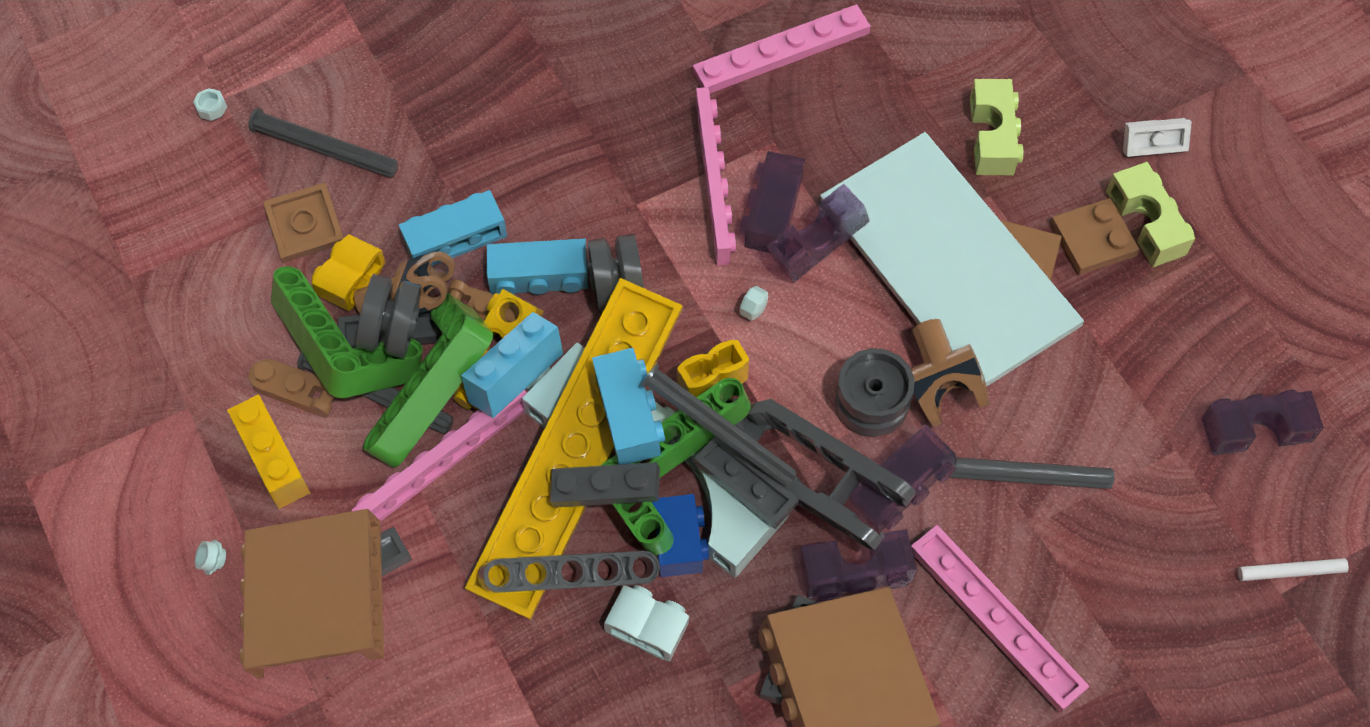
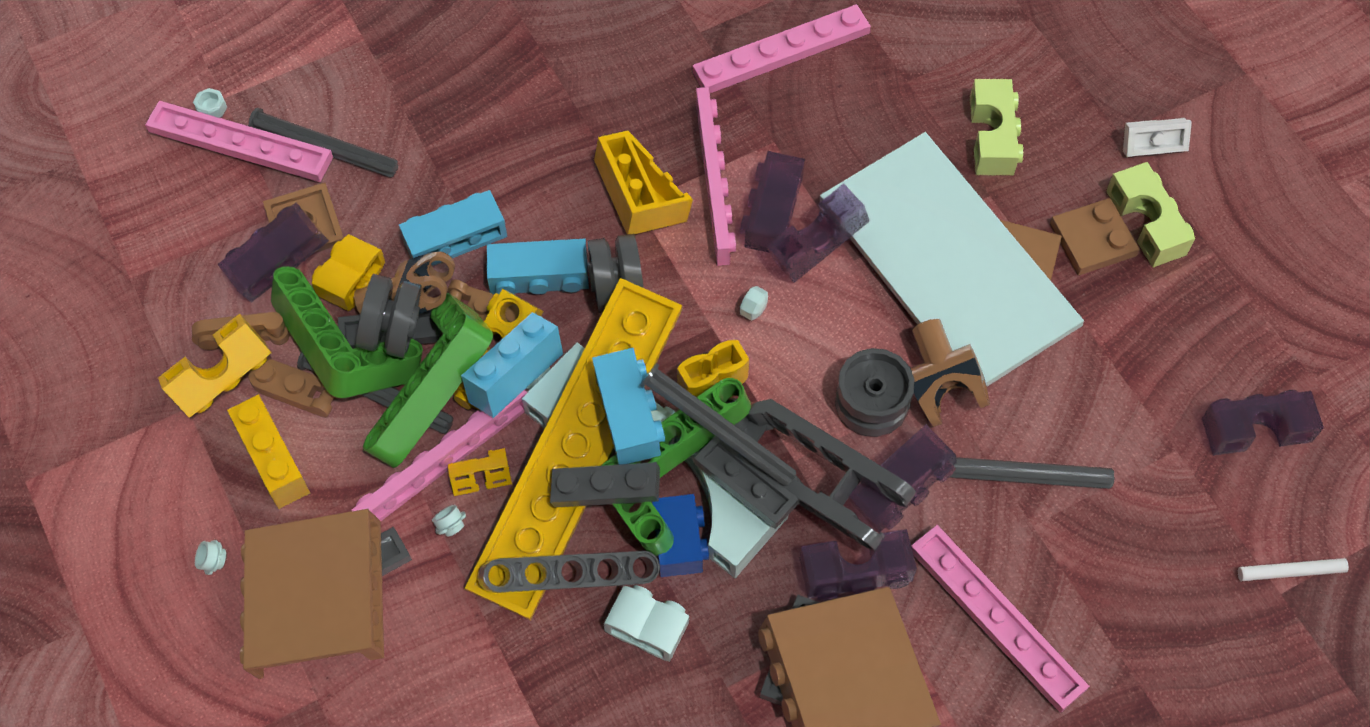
(197, 387): none -> yellow arch
(239, 141): none -> bright pink plate
(268, 325): none -> medium nougat plate
(279, 244): none -> clear purple brick
(449, 521): none -> light aqua plate
(496, 460): none -> yellow piece
(637, 186): none -> yellow wedge

